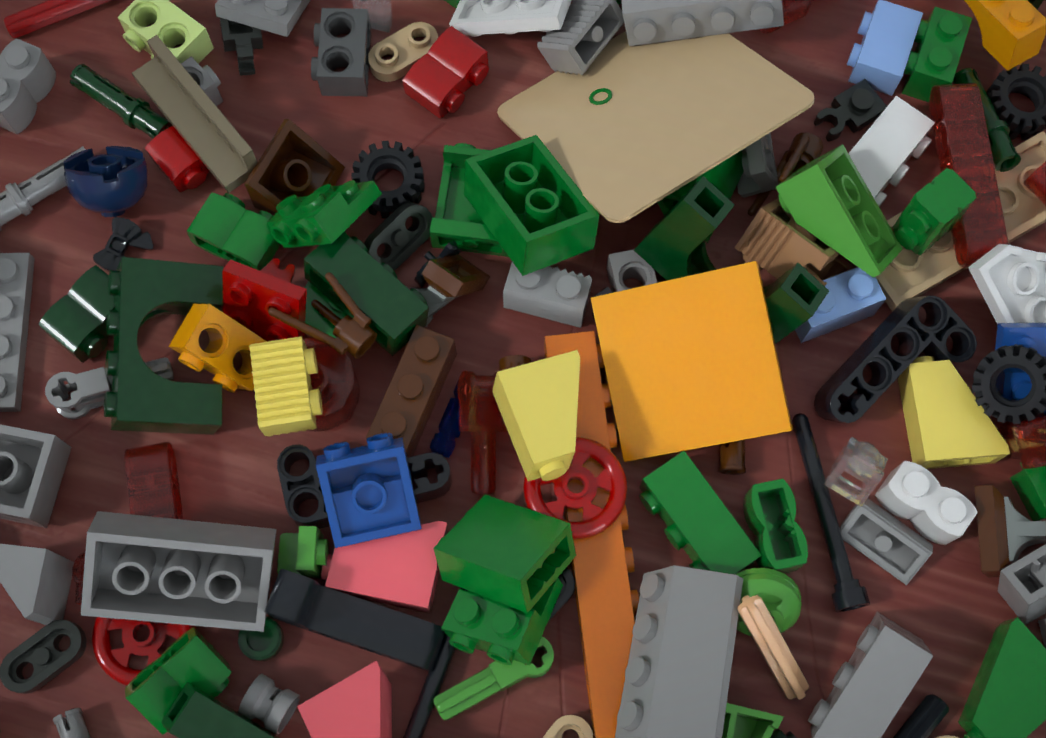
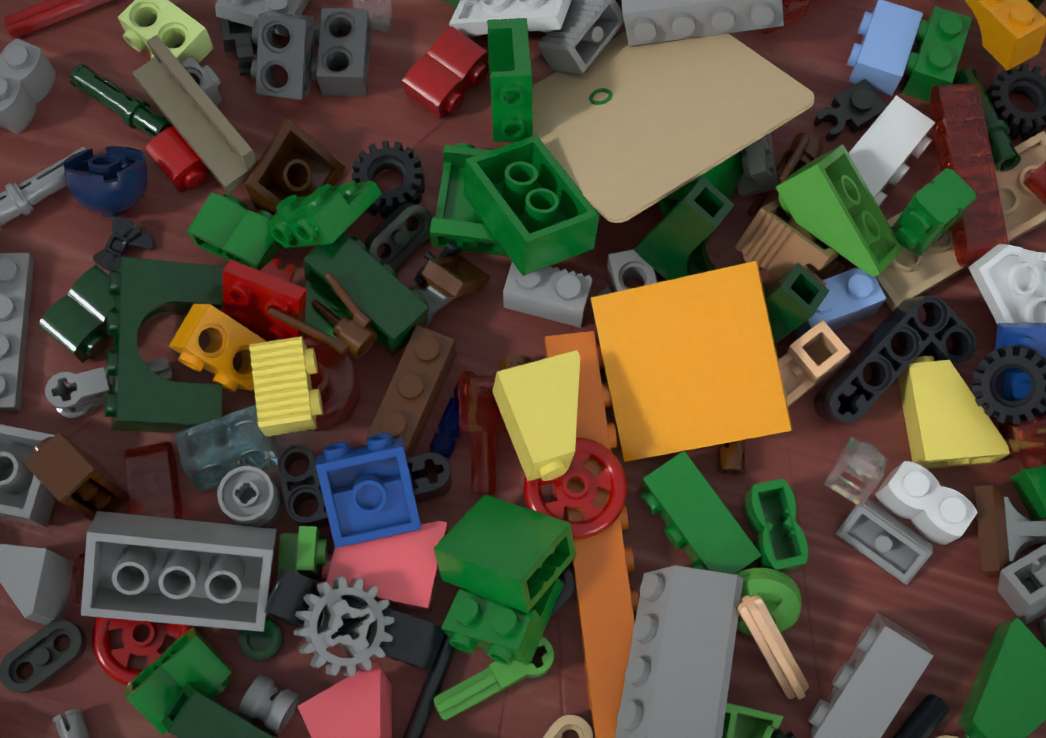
(75, 477): none -> reddish brown brick
(222, 445): none -> clear light blue brick
(250, 497): none -> light grey wheel
(293, 57): none -> dark grey brick
(355, 641): none -> light grey gear
(403, 49): tan plate -> none
(510, 79): none -> green panel
(811, 360): none -> light nougat brick
(848, 591): black piece -> none

